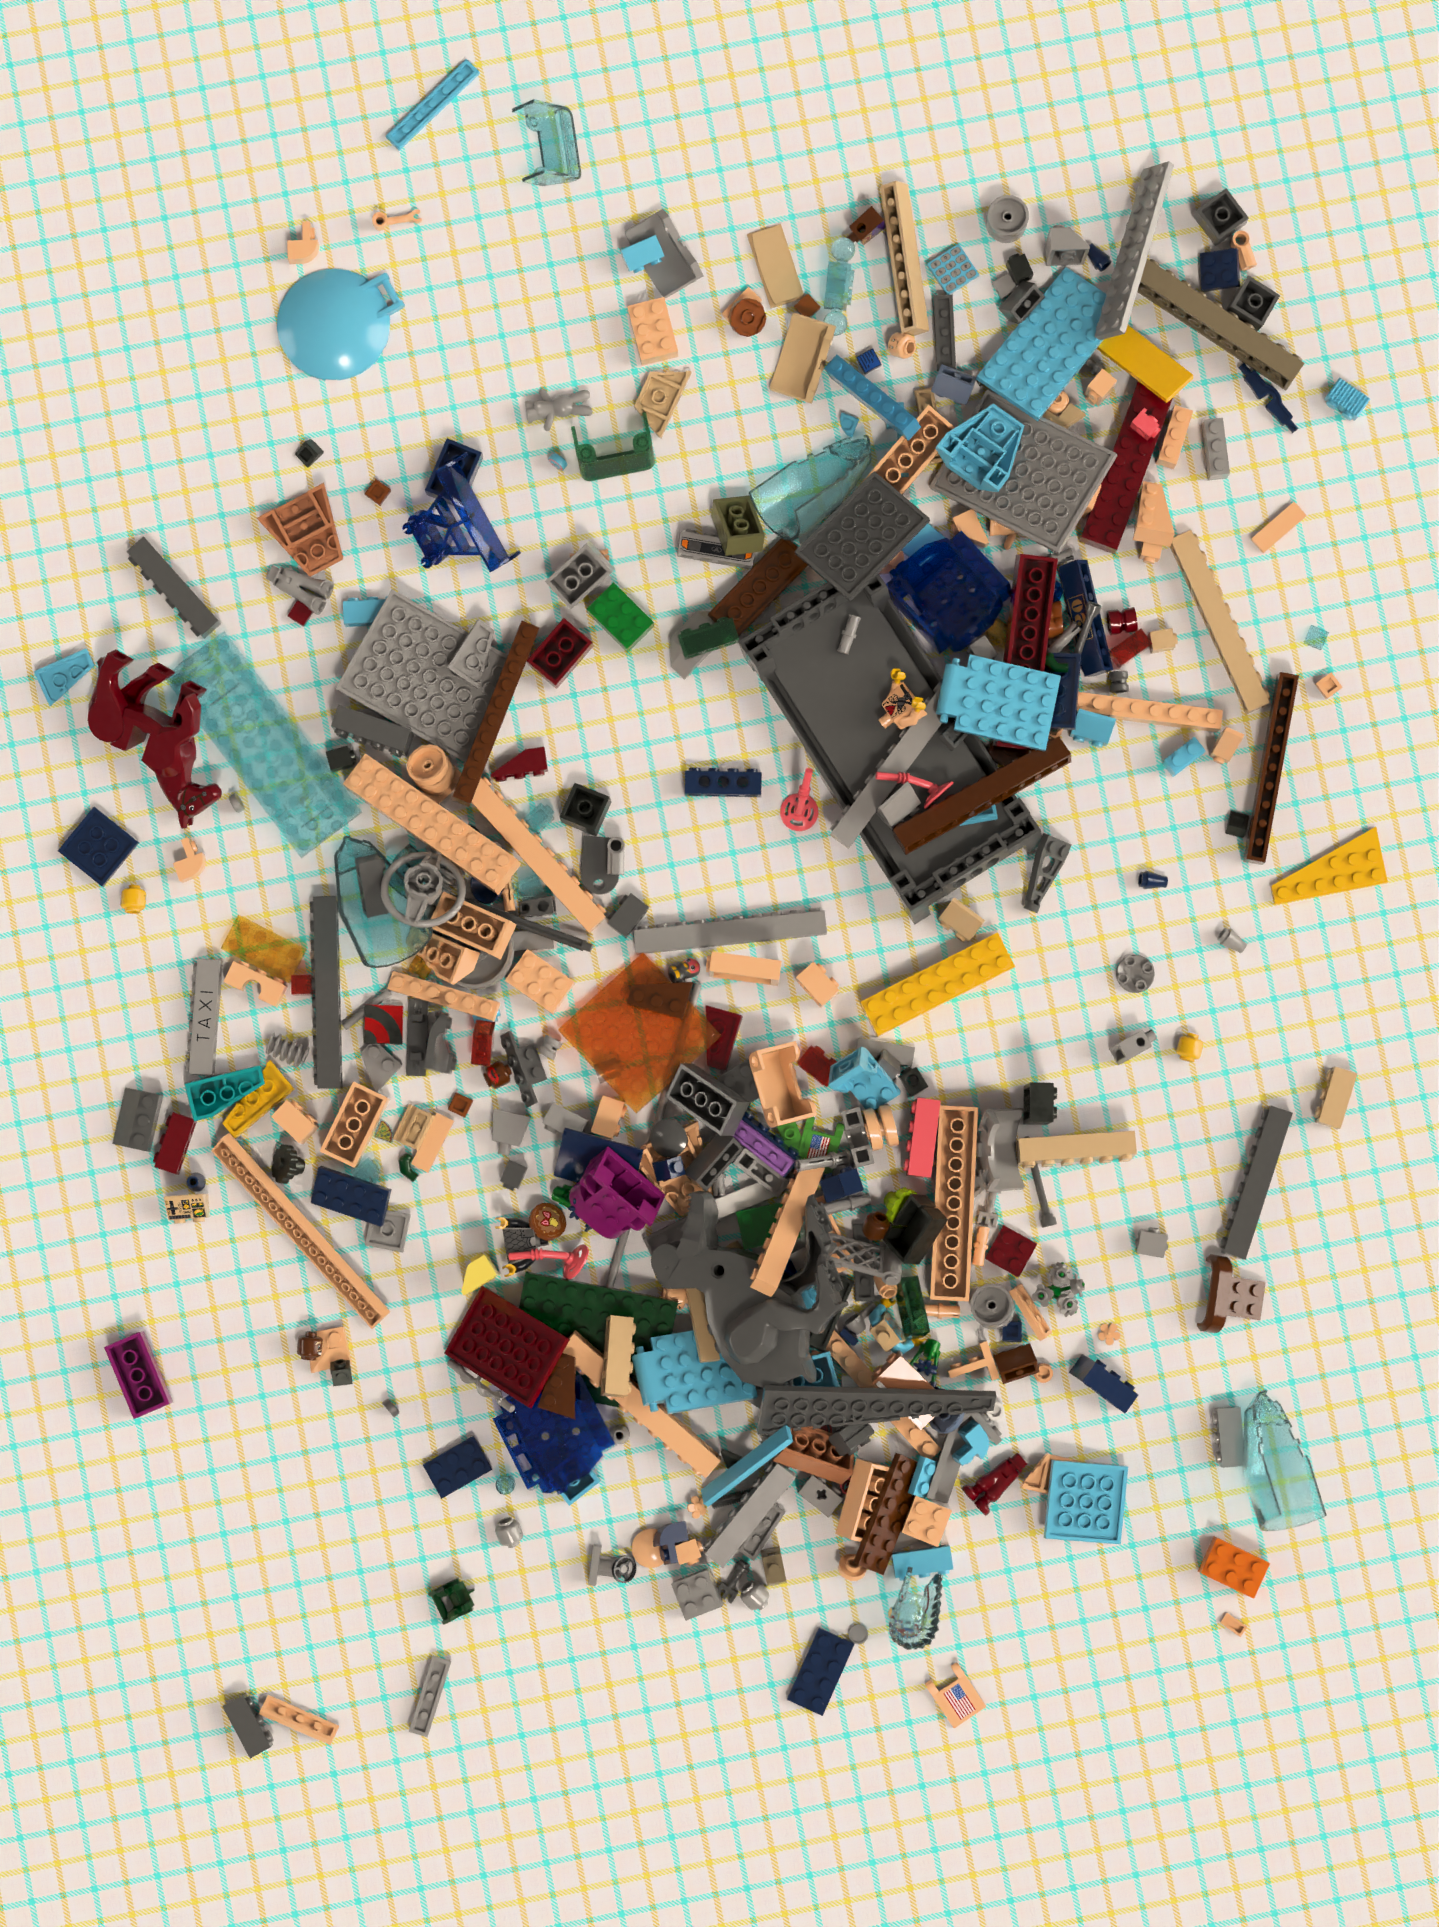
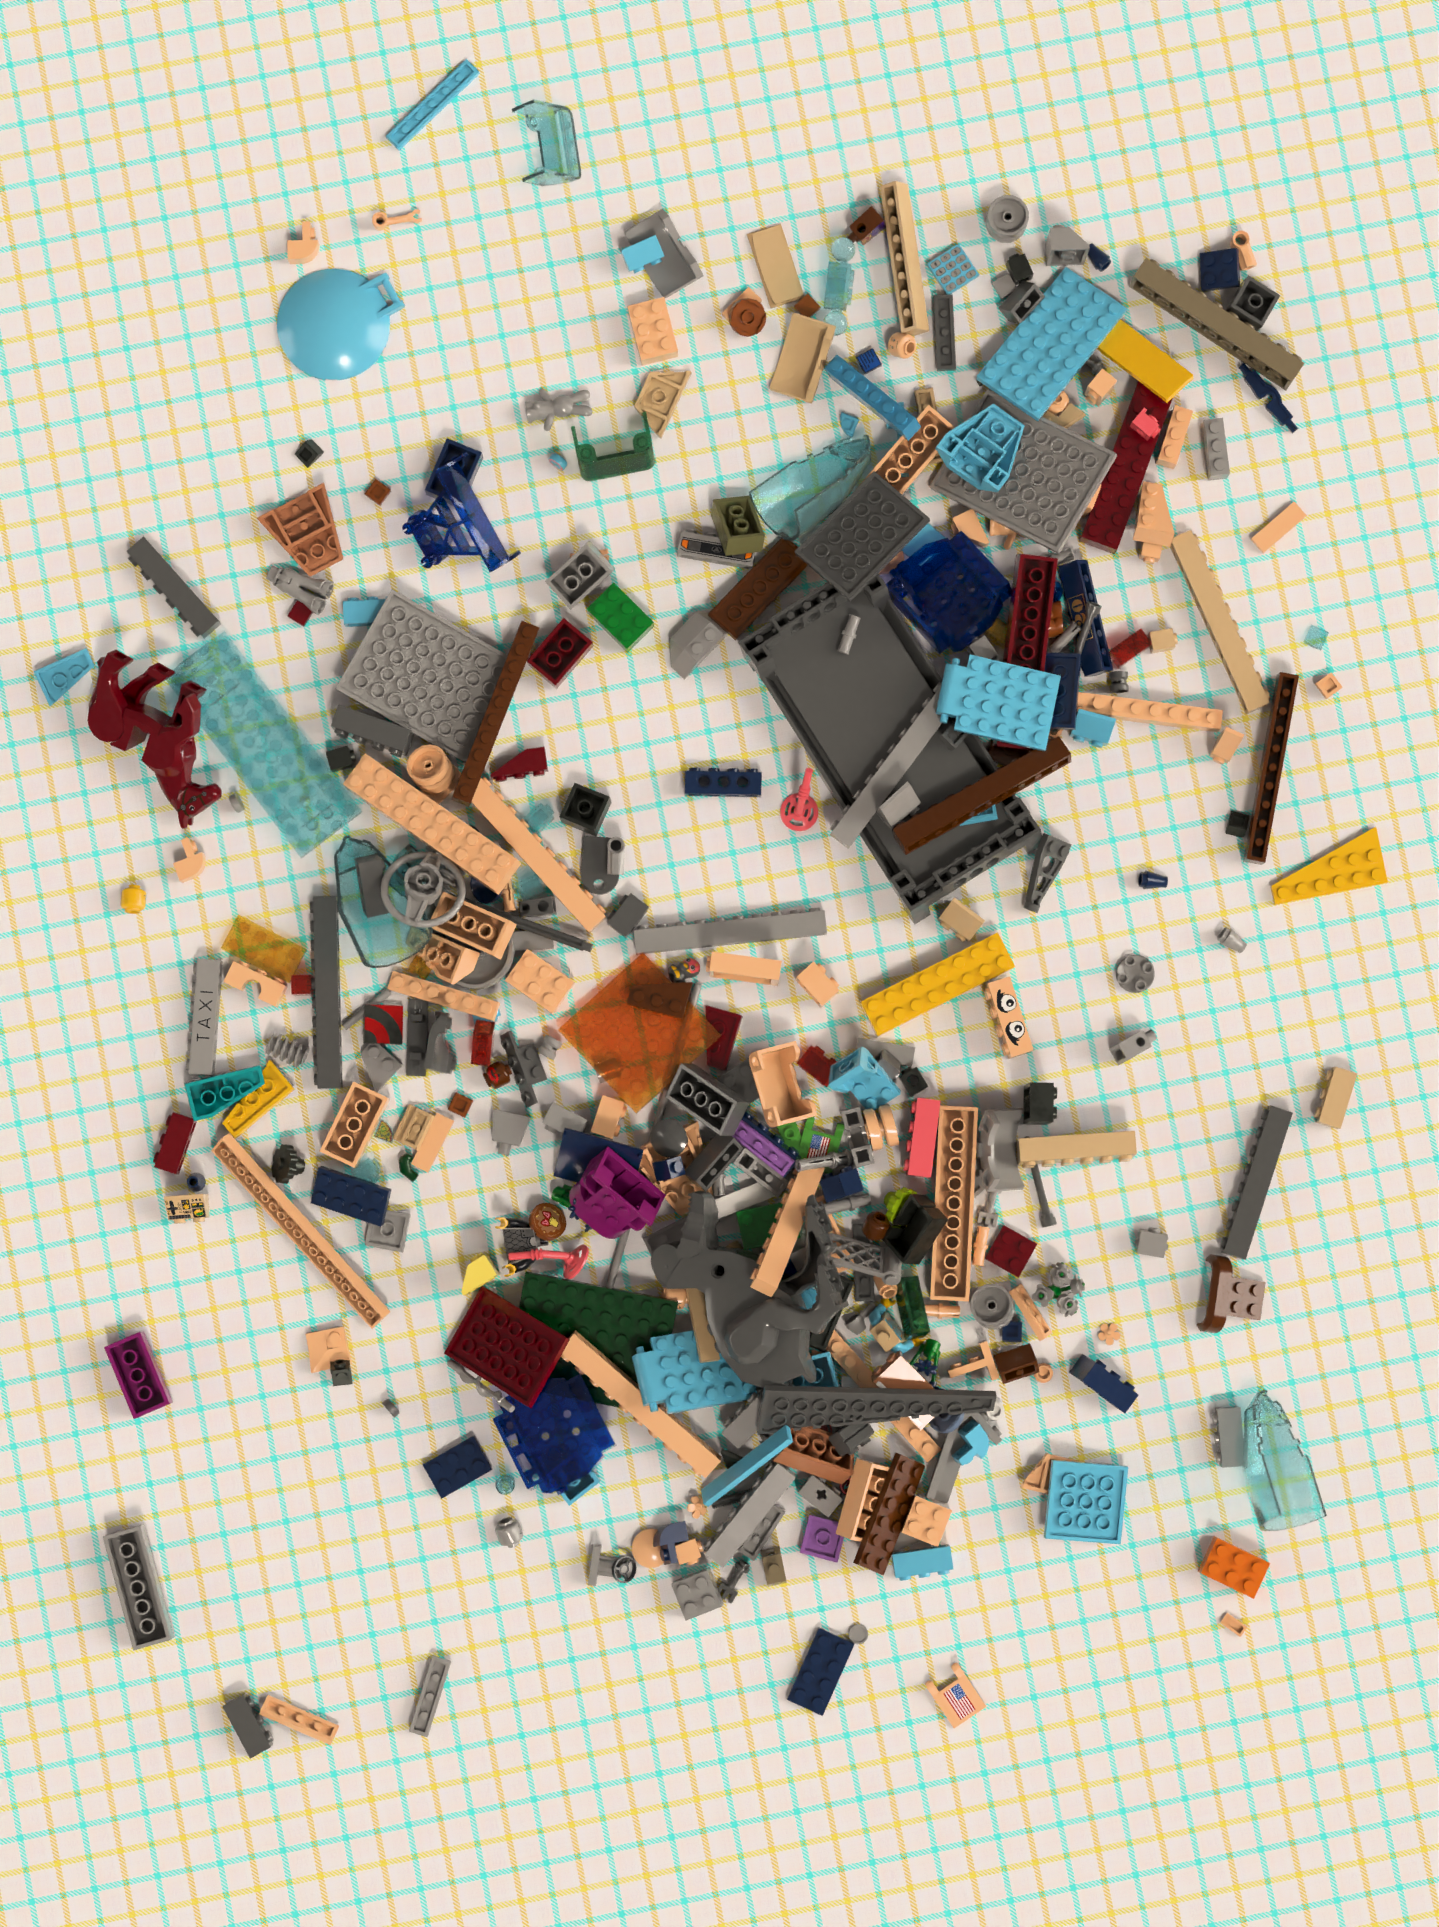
(98, 846): dark blue plate -> none
(137, 1119): dark grey slope -> none
(138, 1587): none -> light grey brick
(295, 1122): light nougat brick -> none
(309, 1346): reddish brown head -> none
(458, 1596): dark green piece -> none
(472, 654): light grey wing -> none
(513, 1175): dark grey brick -> none
(560, 1388): reddish brown wing -> none
(617, 1356): tan brick -> none
(626, 1434): light grey cone -> none
(708, 637): clear green brick -> none
(745, 1421): none -> light grey brick
(754, 1595): light grey head -> none
(821, 1539): none -> medium lavender plate
(848, 1337): dark blue tile -> none
(849, 1569): light nougat plate -> none
(901, 704): torso -> none
(916, 1616): clear light blue piece -> none
(922, 1477): medium azure plate -> none
(934, 790): coral dish -> none
(953, 384): sand blue brick -> none
(995, 1482): dark red piece -> none
(1008, 1018): none -> light nougat brick
(1053, 665): dark green arm -> none
(1122, 621): dark red wheel -> none
(1134, 251): light grey plate -> none
(1183, 756): medium azure brick -> none
(1189, 1047): yellow head -> none
(1221, 217): dark grey brick -> none
(1346, 399): medium azure brick -> none

